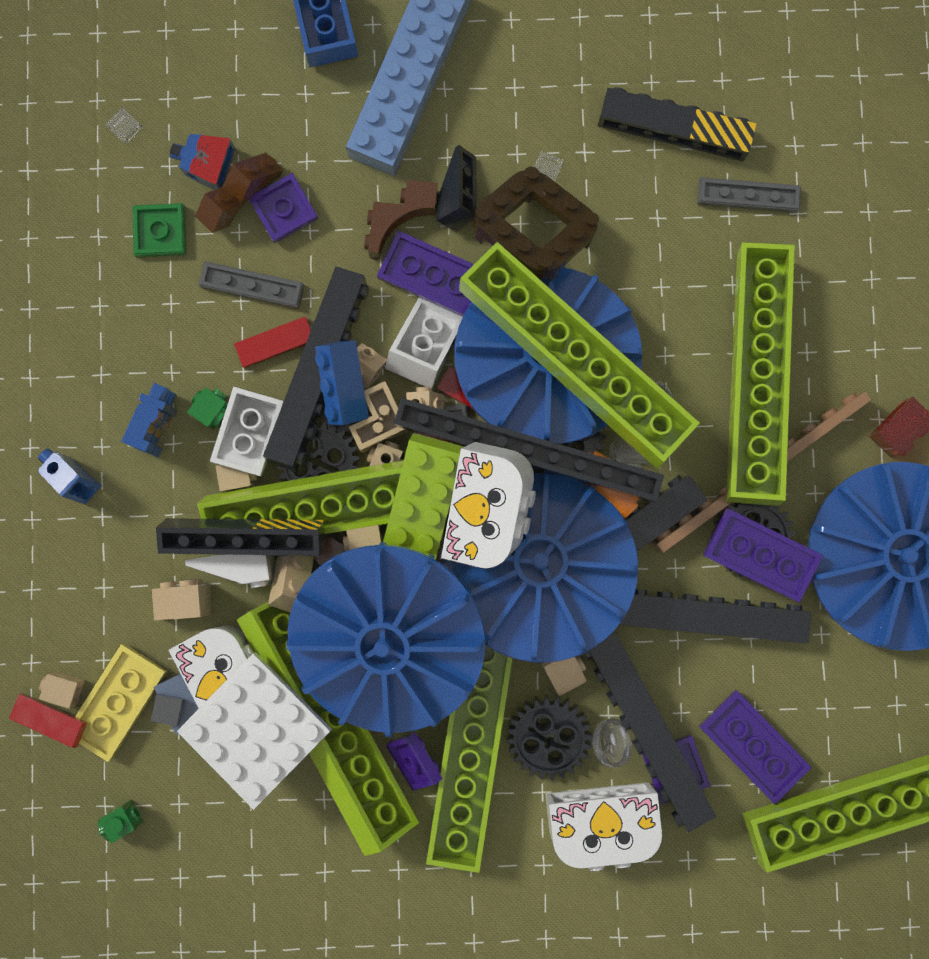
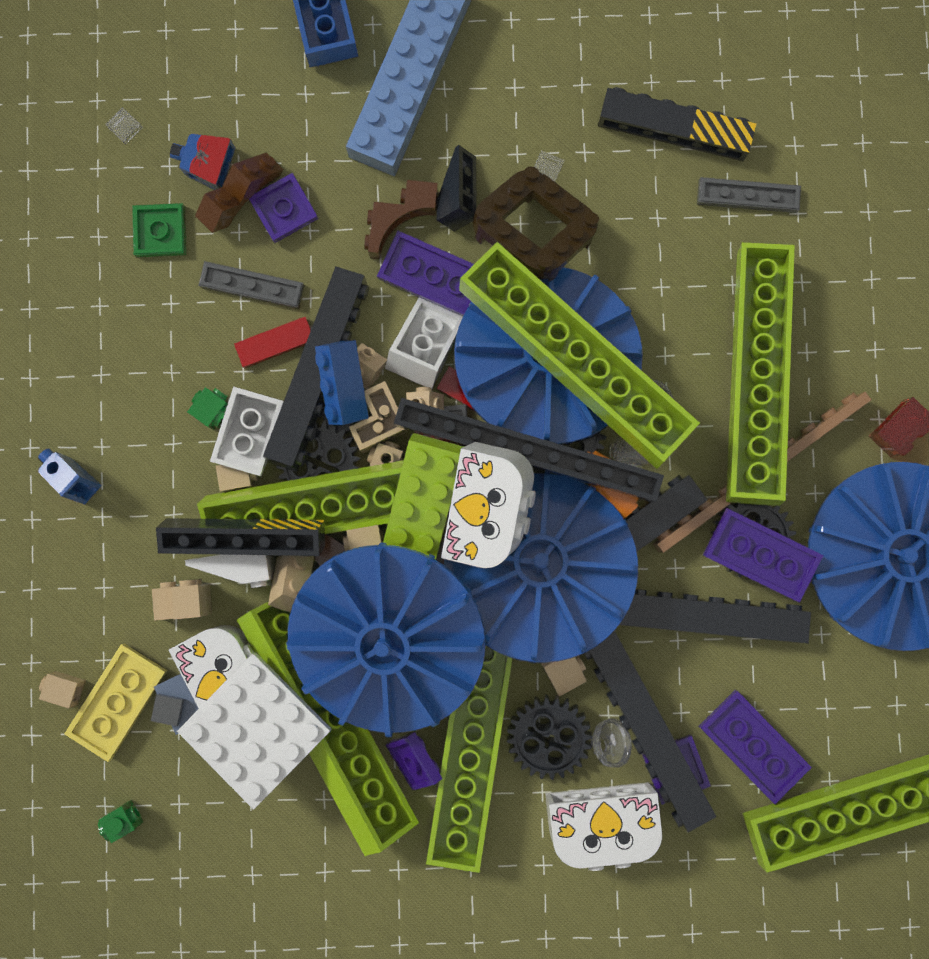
(48, 720): red tile -> none
(150, 420): blue hips -> none

